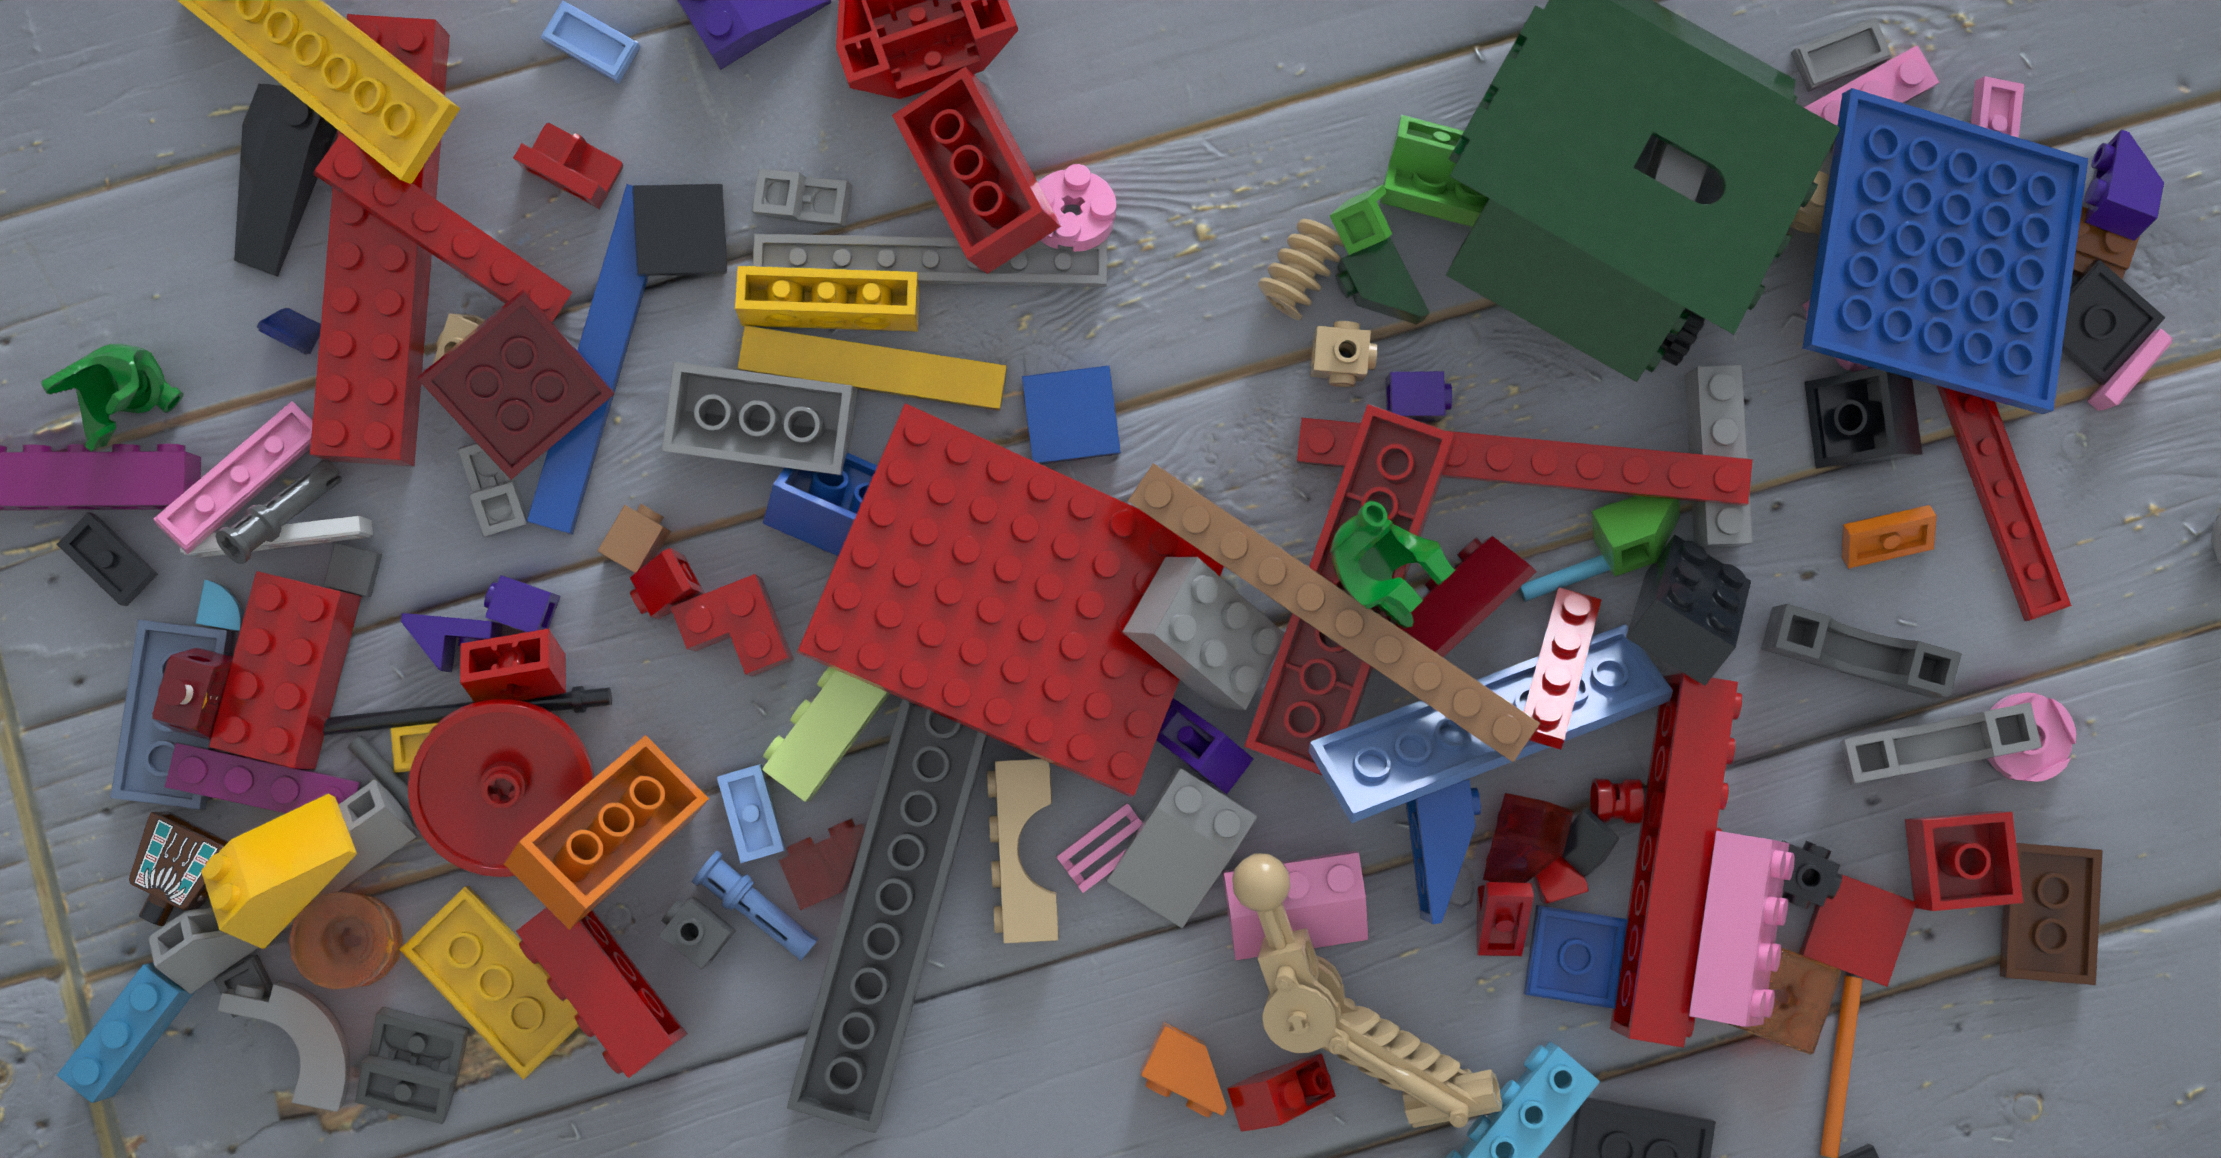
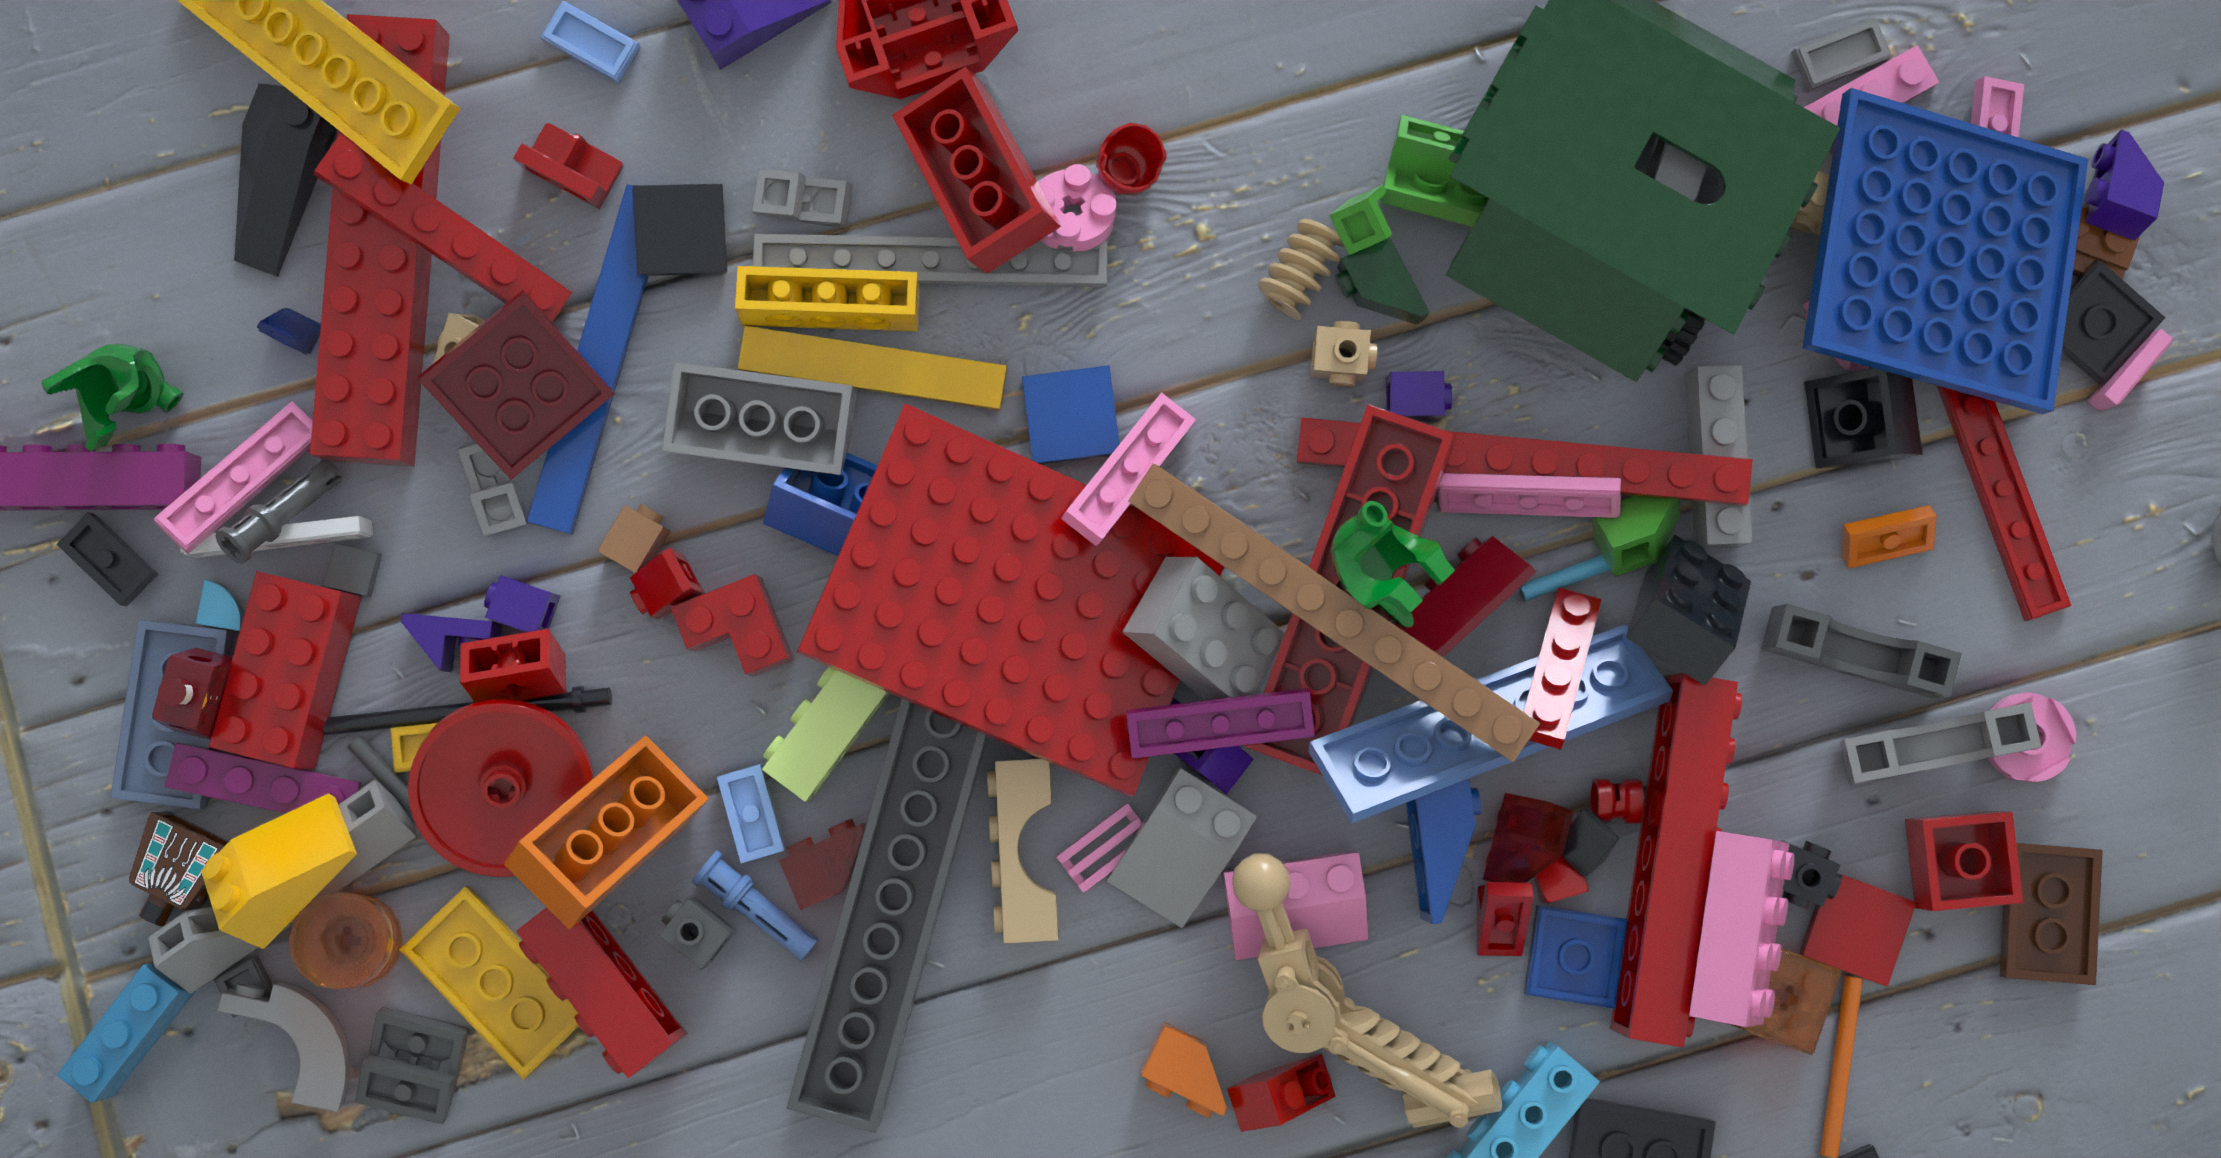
(1112, 486): none -> bright pink plate
(1131, 159): none -> red hair
(1220, 723): none -> magenta plate
(1530, 495): none -> bright pink tile

